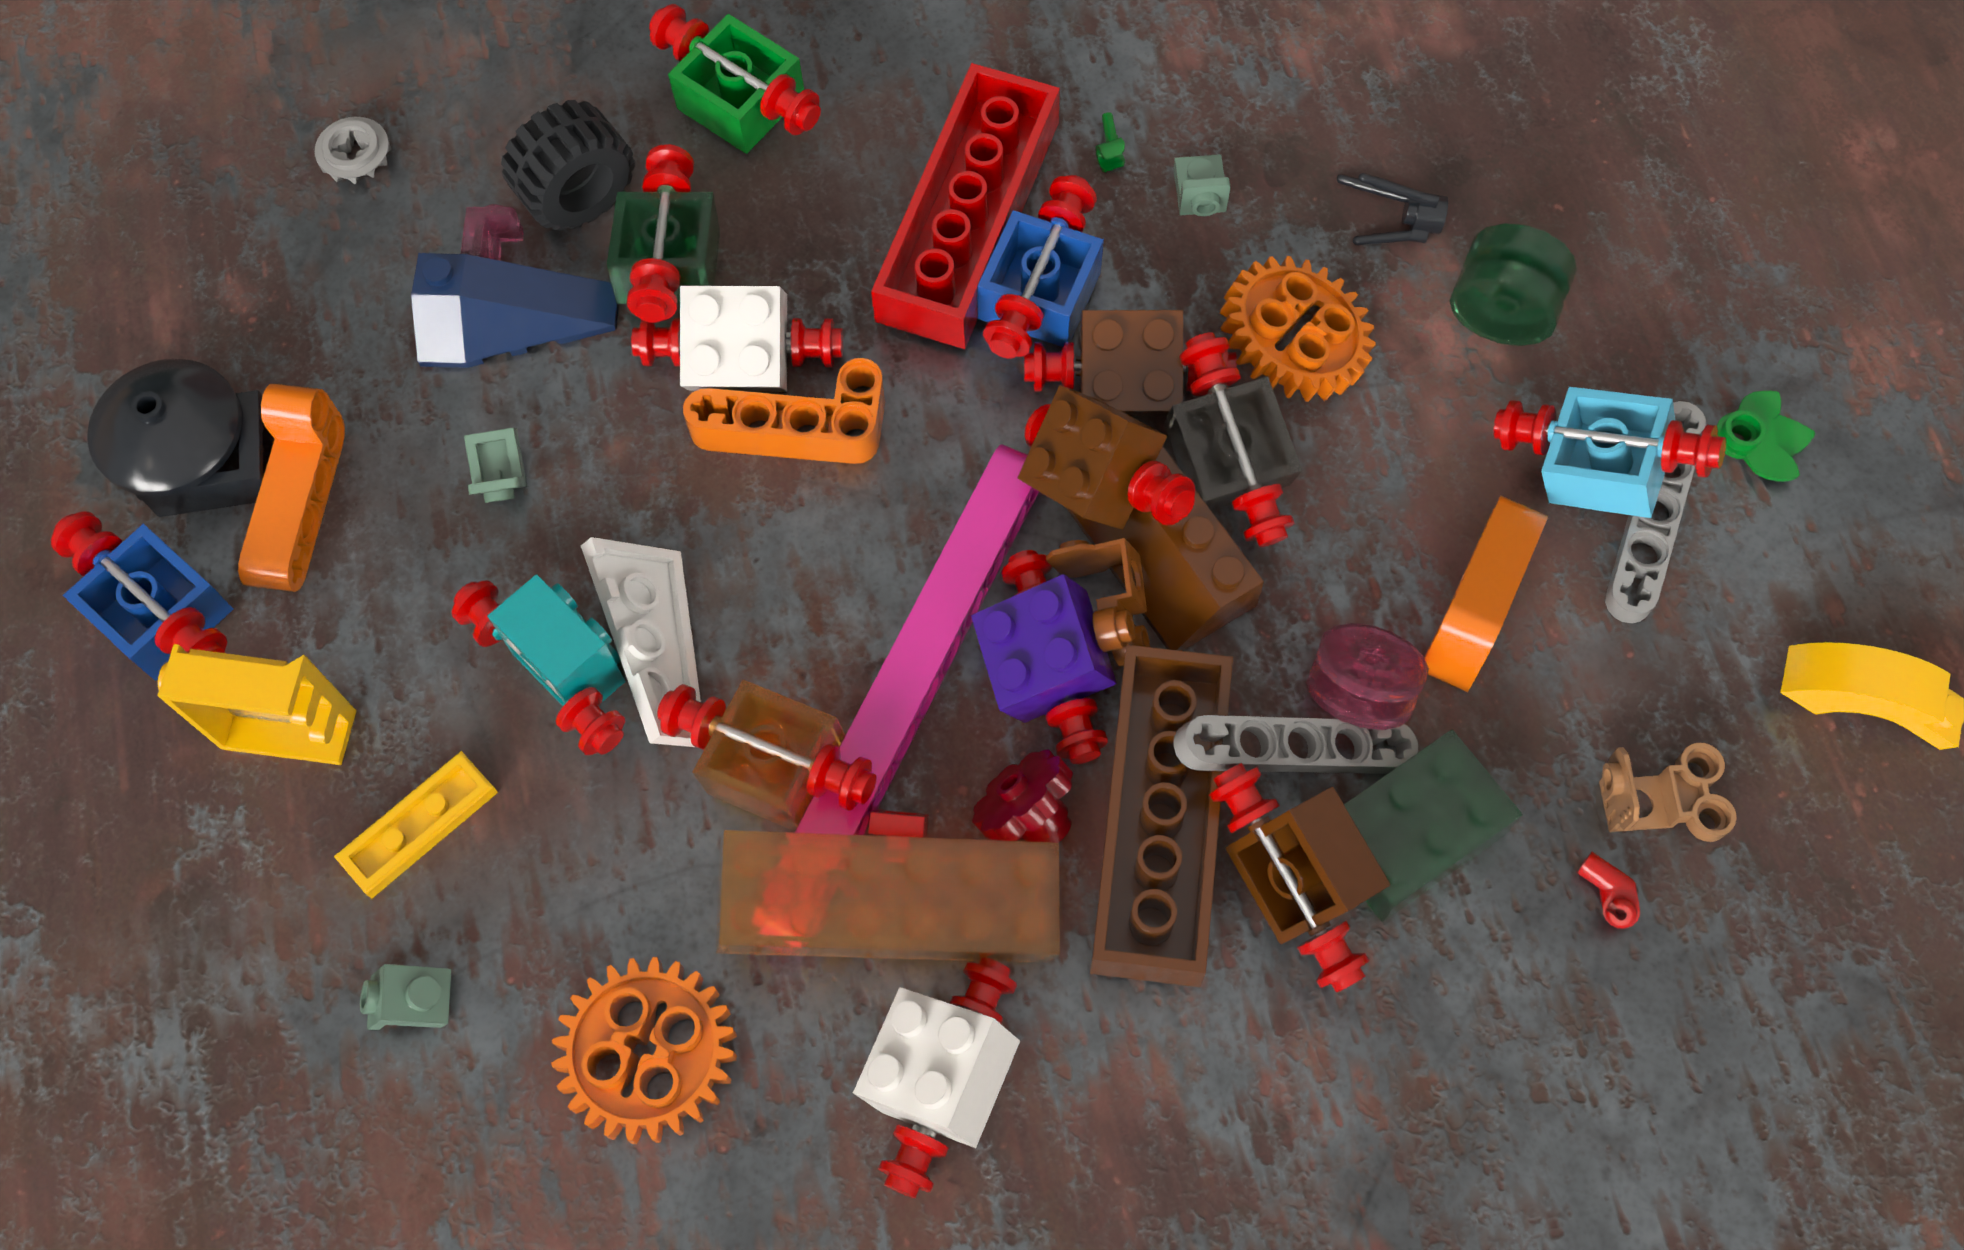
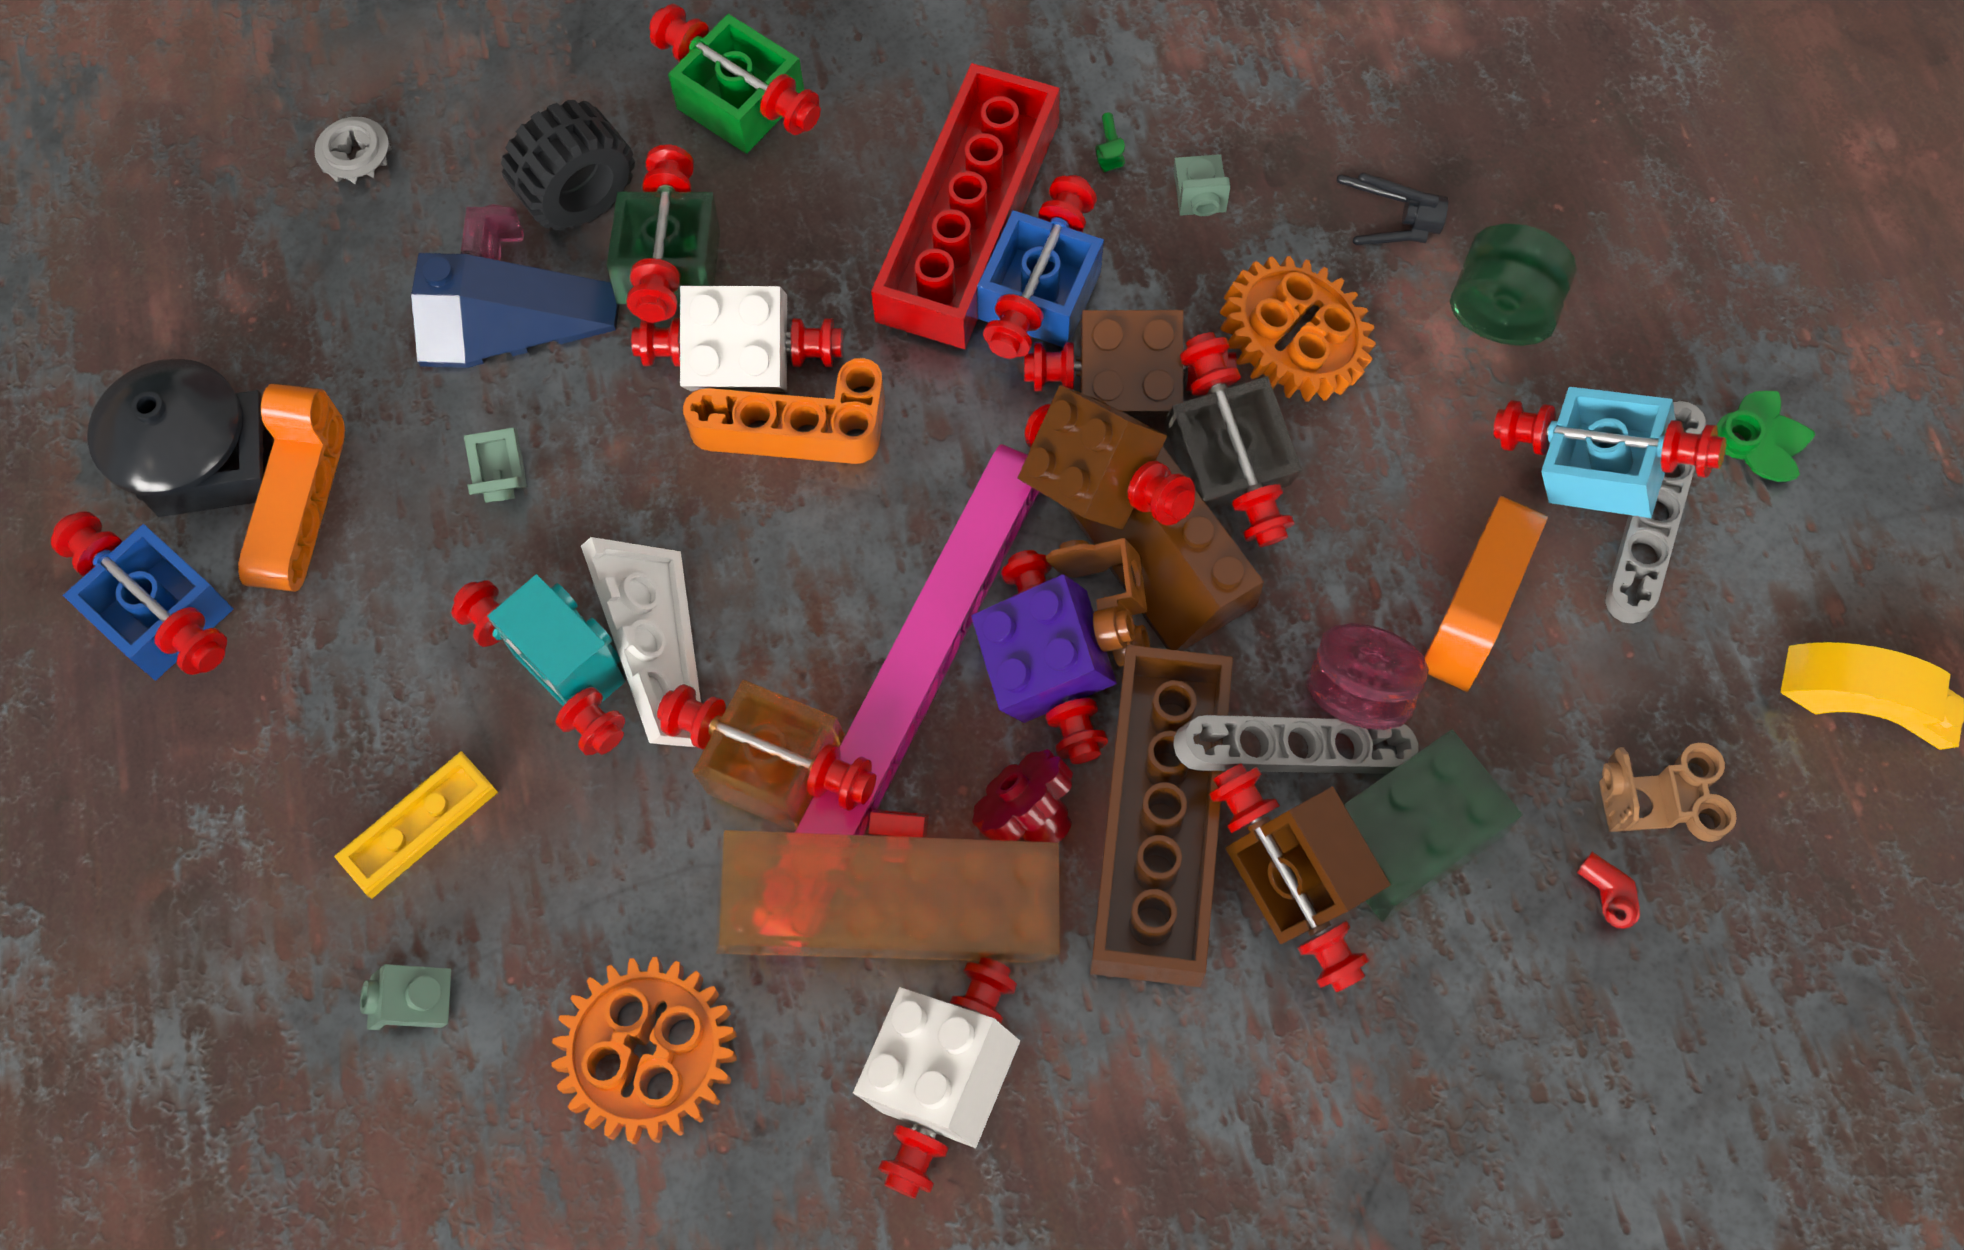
(259, 704): yellow window -> none

